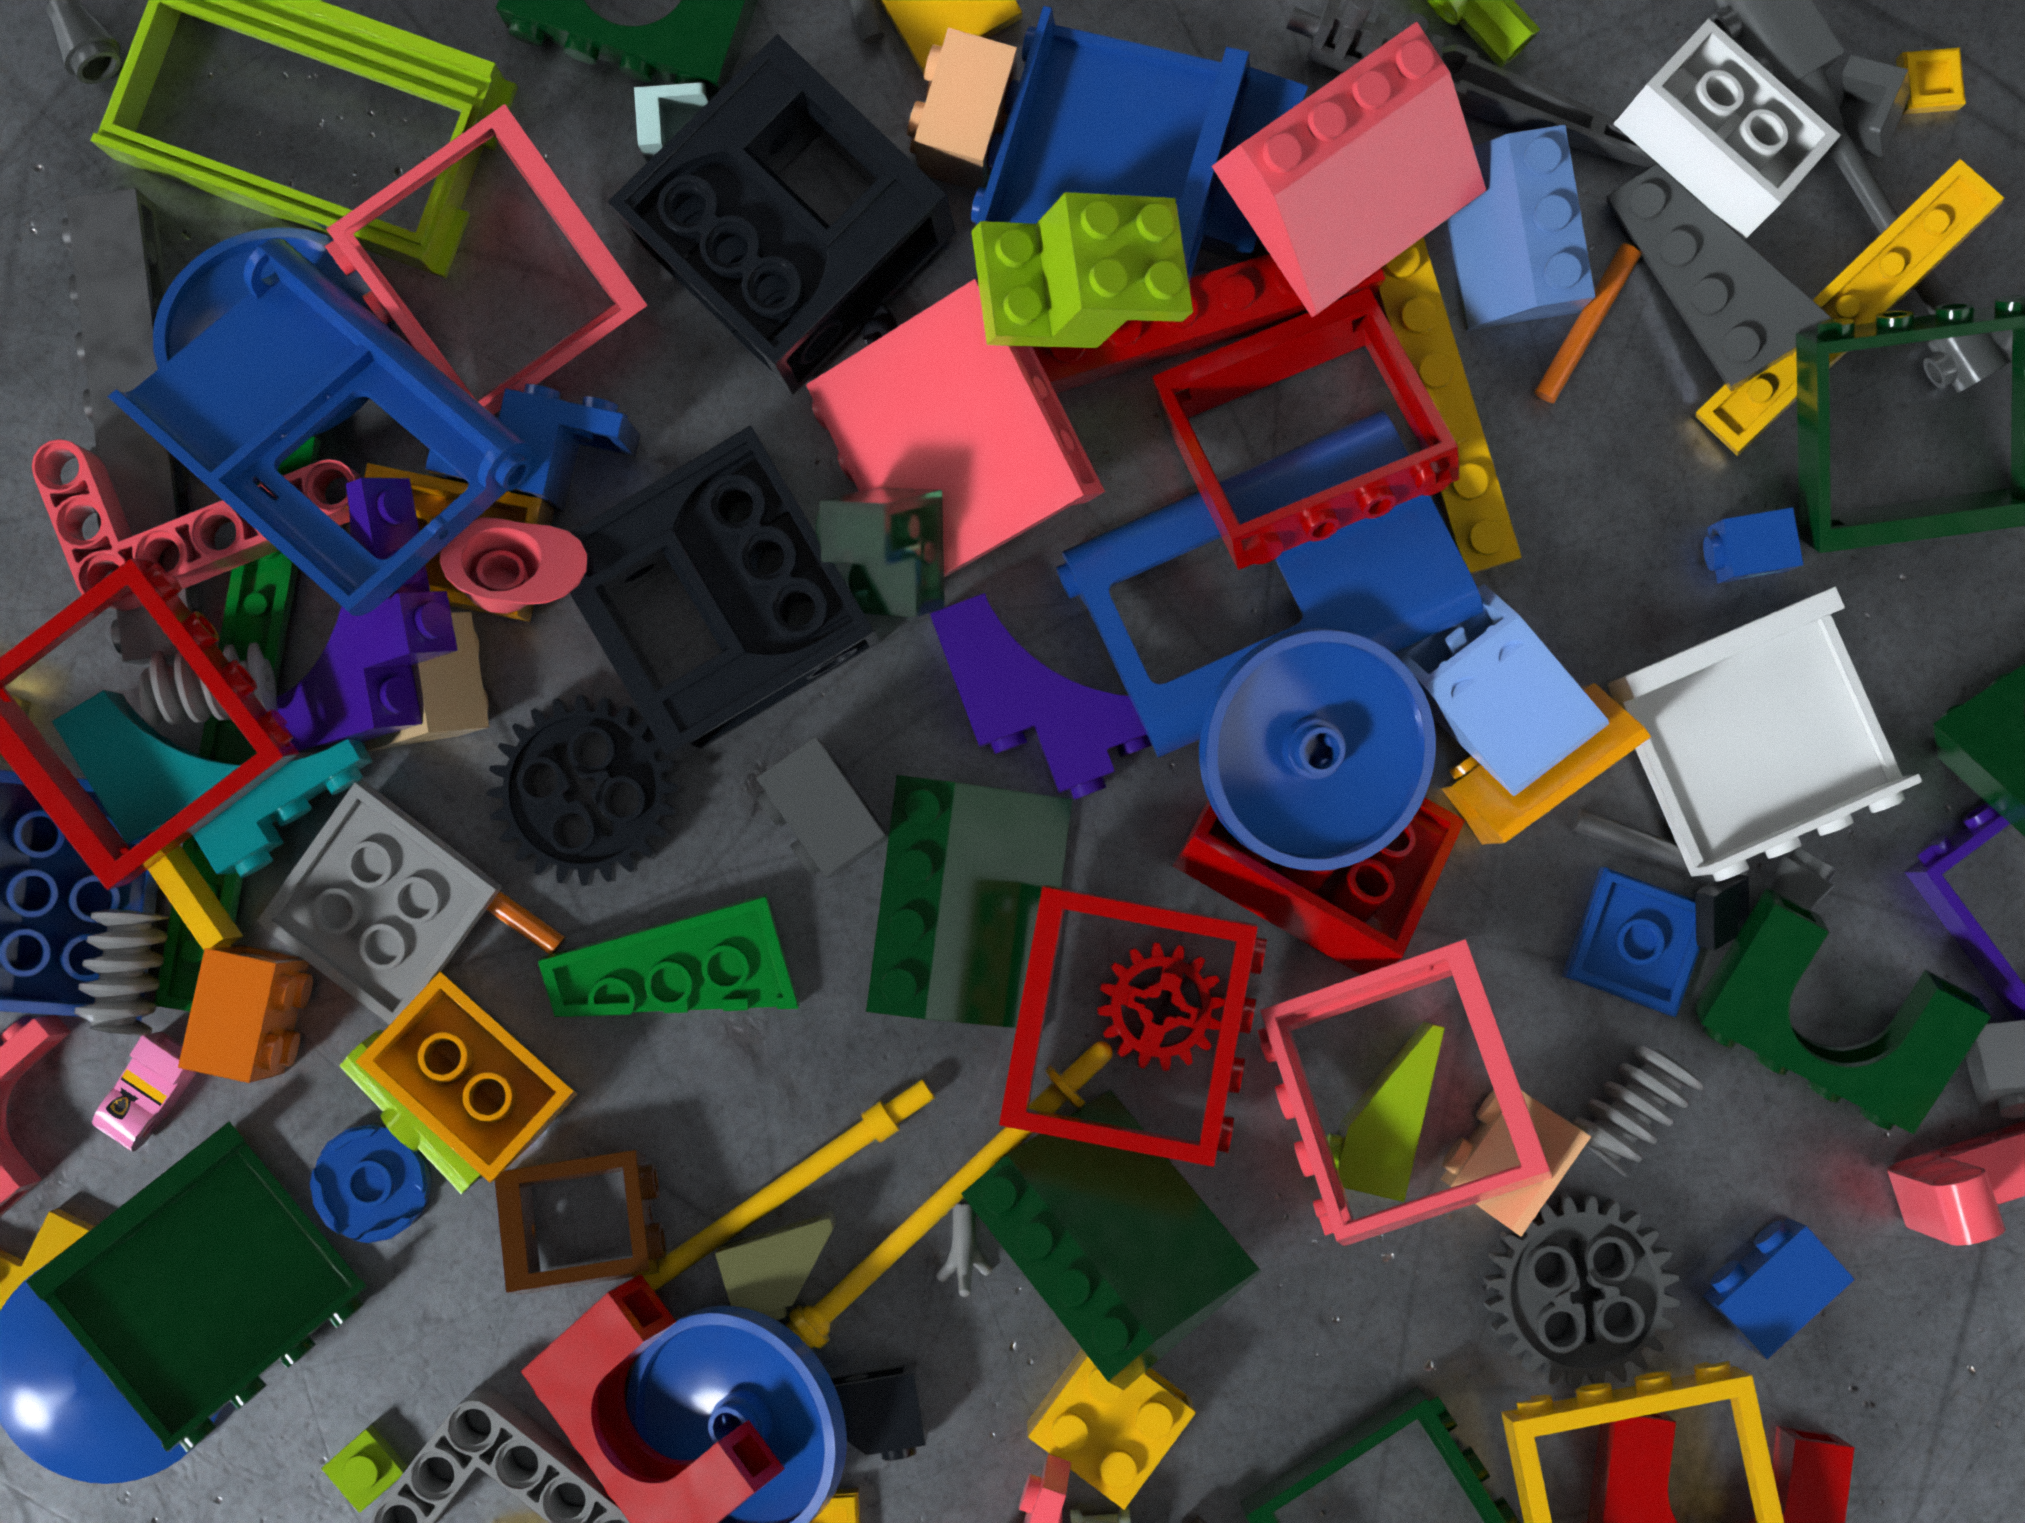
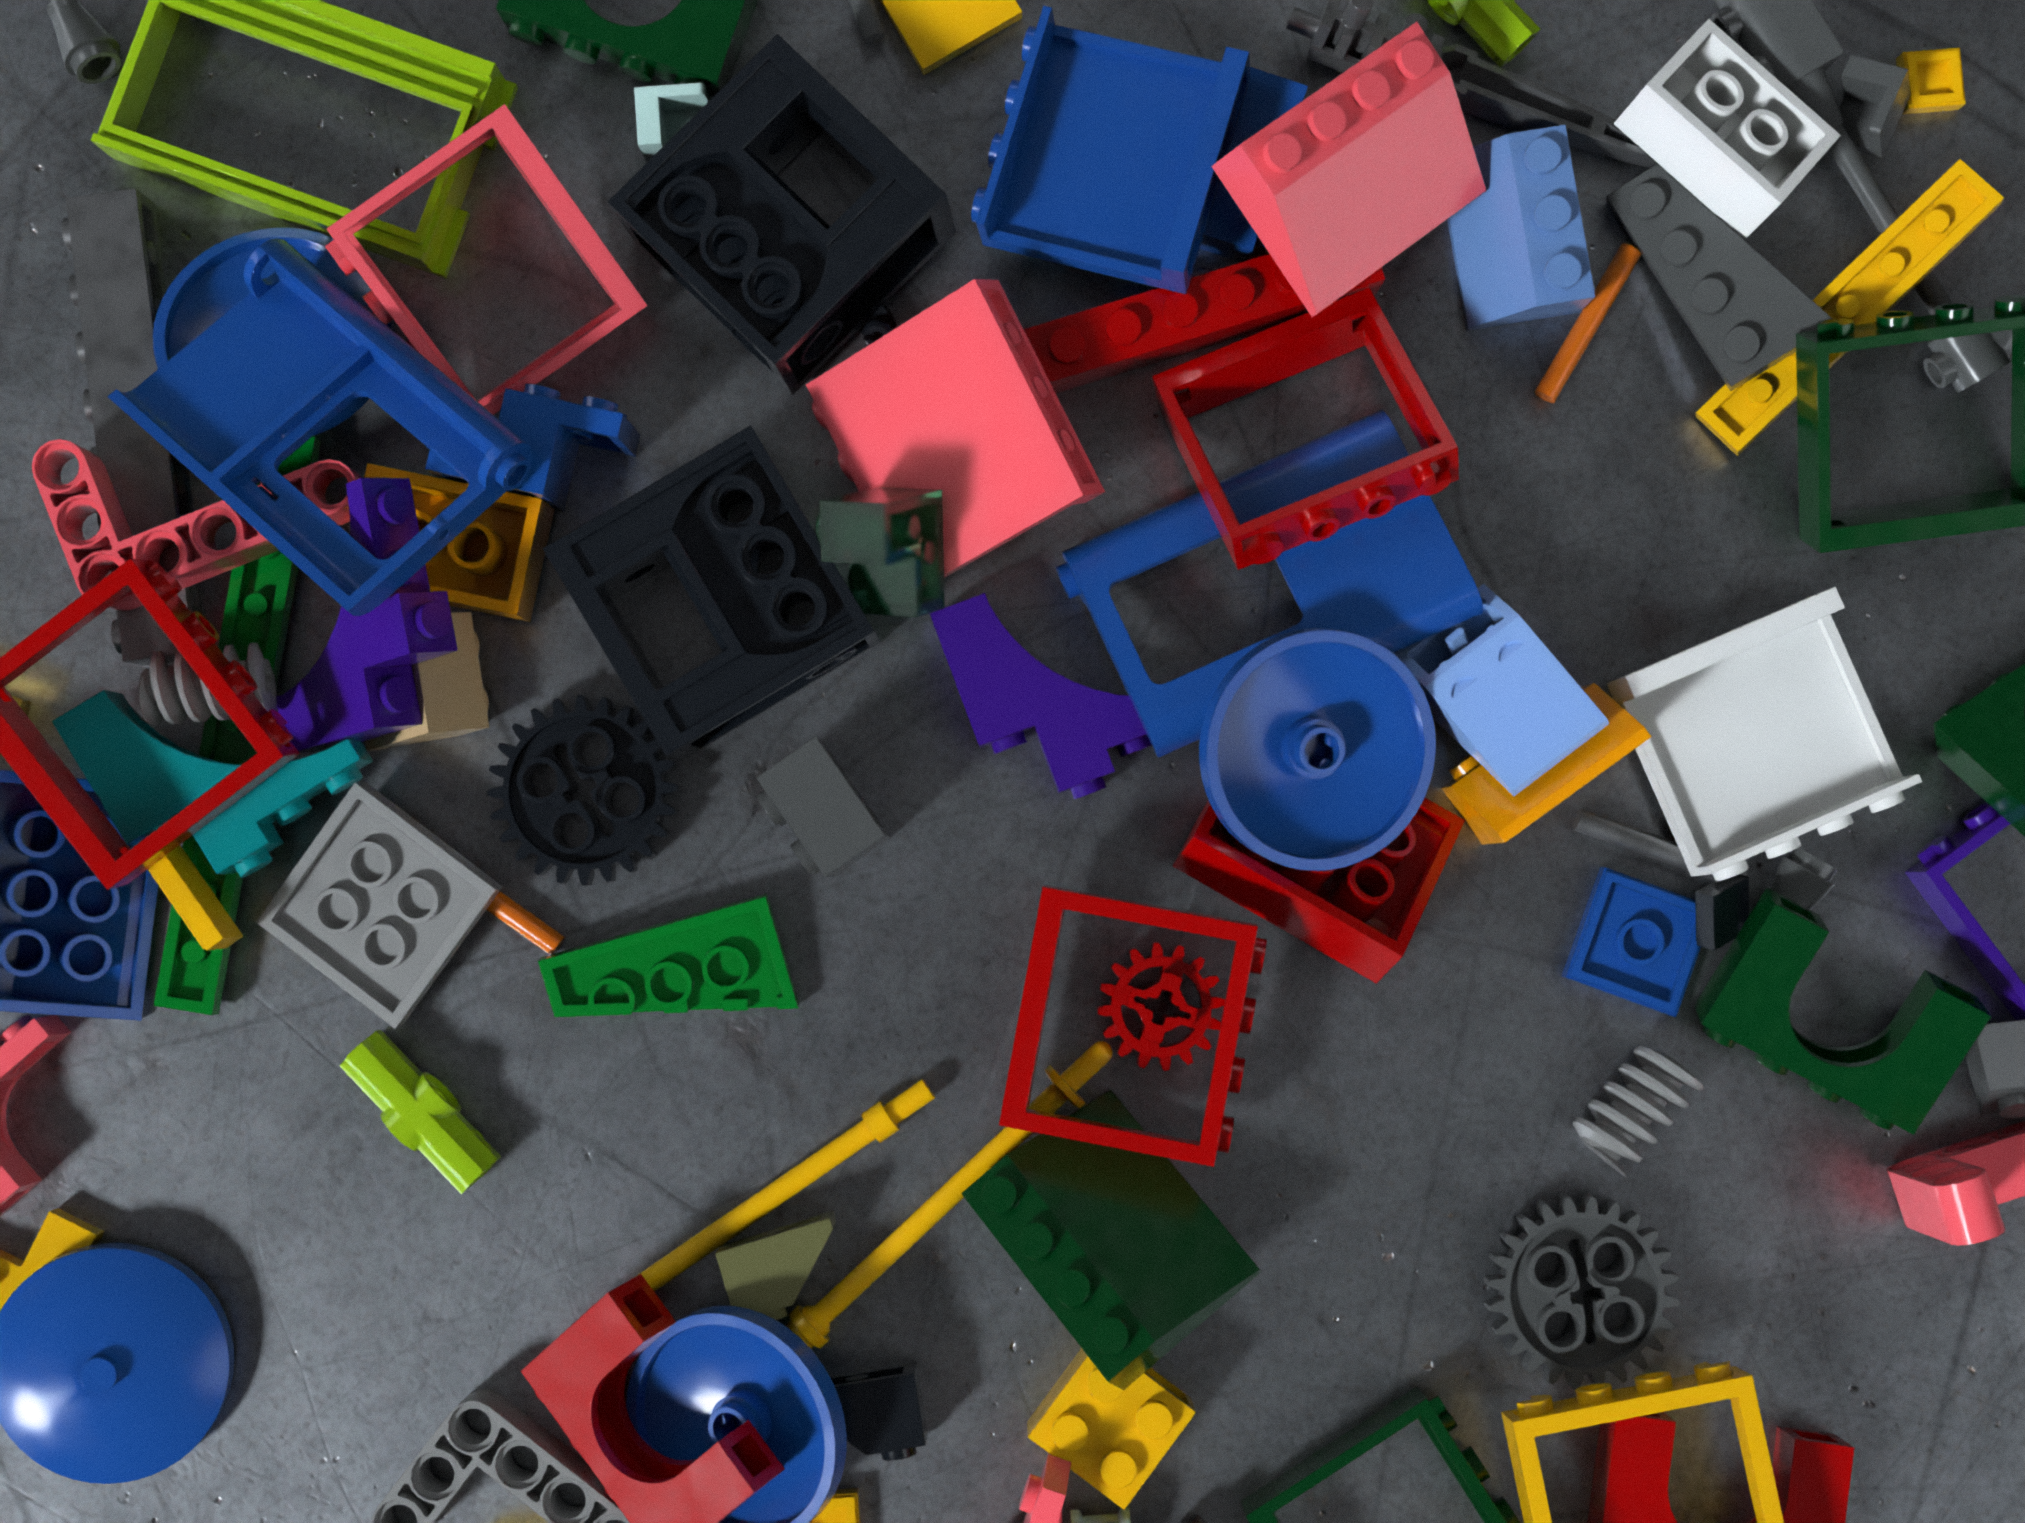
(122, 971): light grey piece -> none
(144, 1091): bright pink leg -> none
(199, 1288): dark green panel -> none
(245, 1013): orange piece -> none
(365, 1468): lime plate -> none
(370, 1184): blue tile -> none
(466, 1077): light orange slope -> none
(513, 563): coral piece -> none
(519, 1226): reddish brown window -> none
(962, 108): light nougat brick -> none
(963, 899): dark green slope -> none
(964, 1250): light grey bar -> none
(1081, 271): lime bracket -> none
(1298, 1102): coral window -> none
(1384, 1126): lime slope -> none
(1474, 503): yellow plate -> none
(1492, 1151): light nougat slope -> none
(1753, 545): blue brick -> none
(1777, 1286): blue brick -> none

